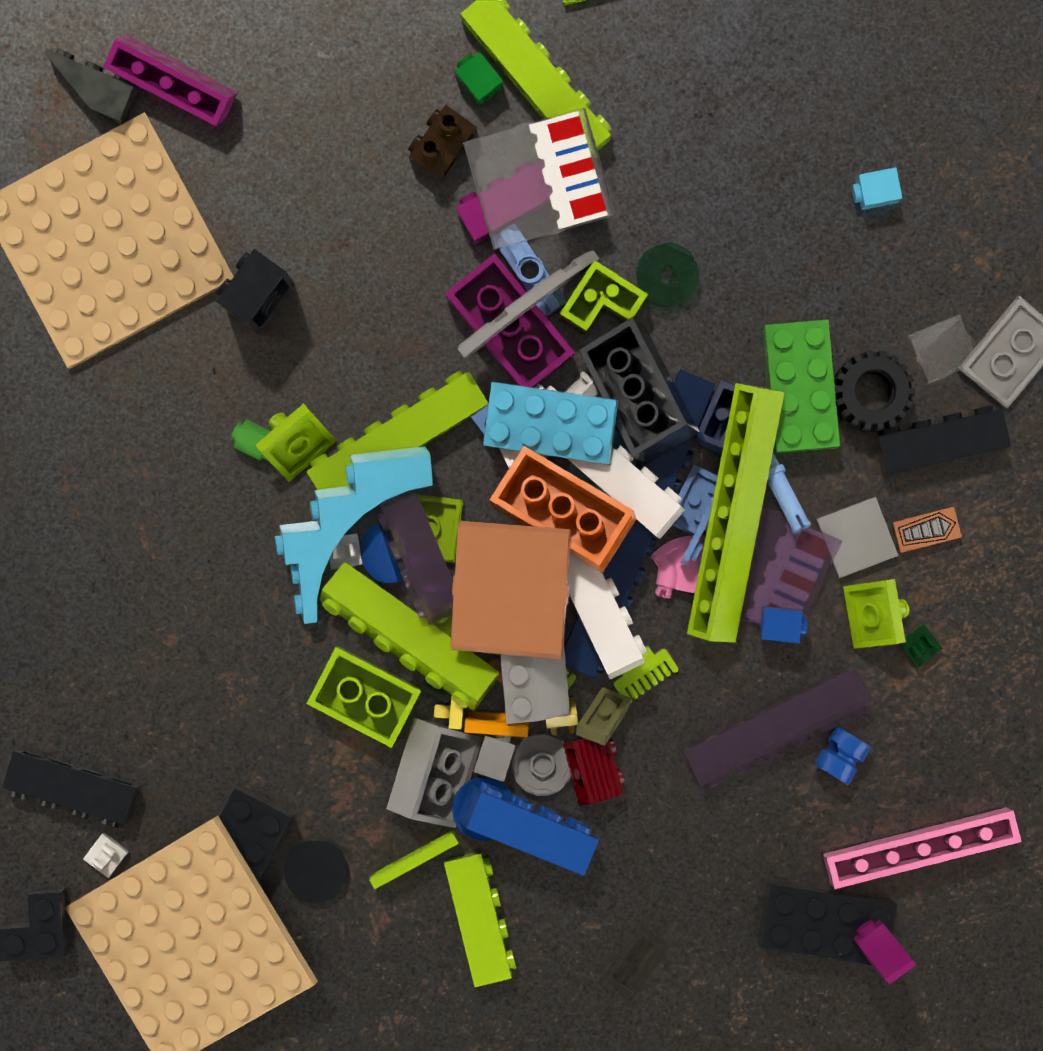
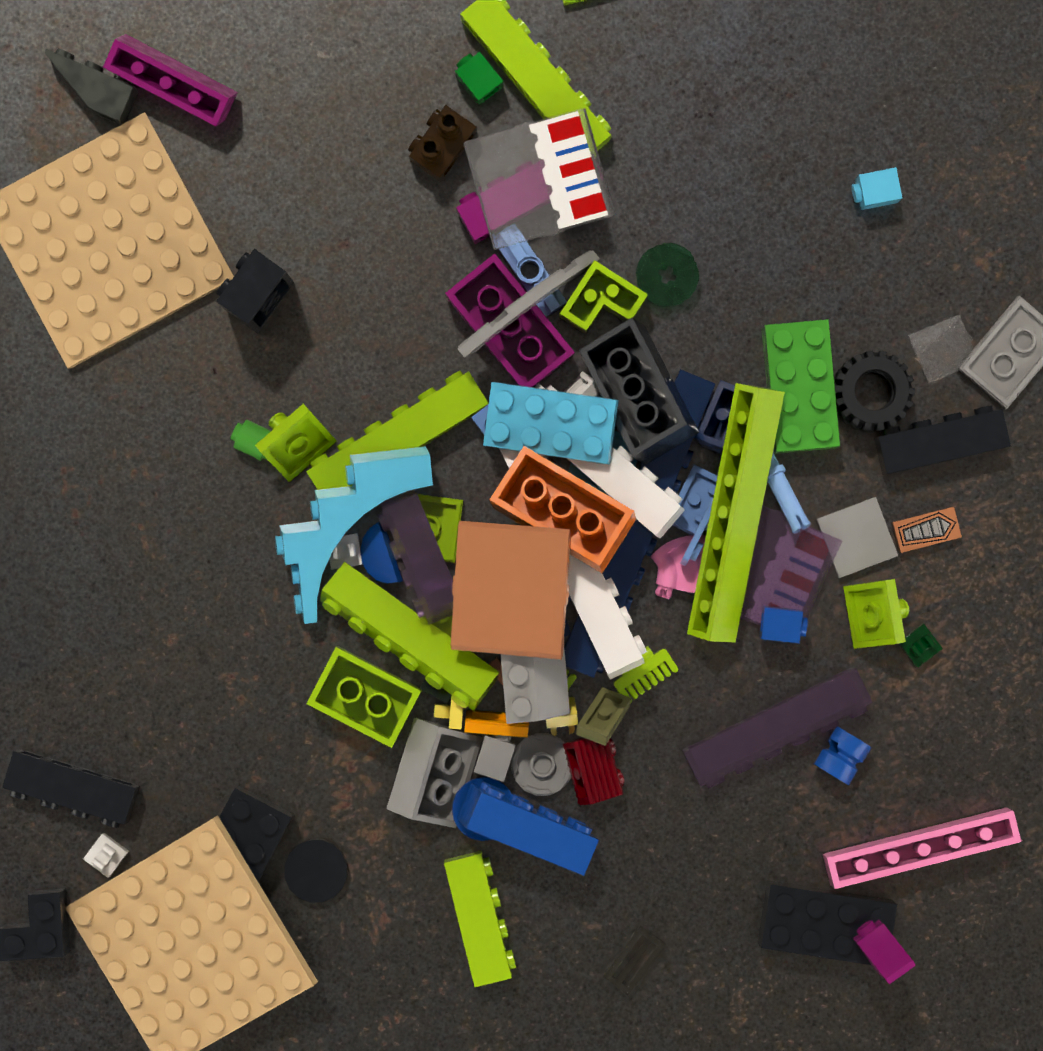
(414, 859): lime tile -> none

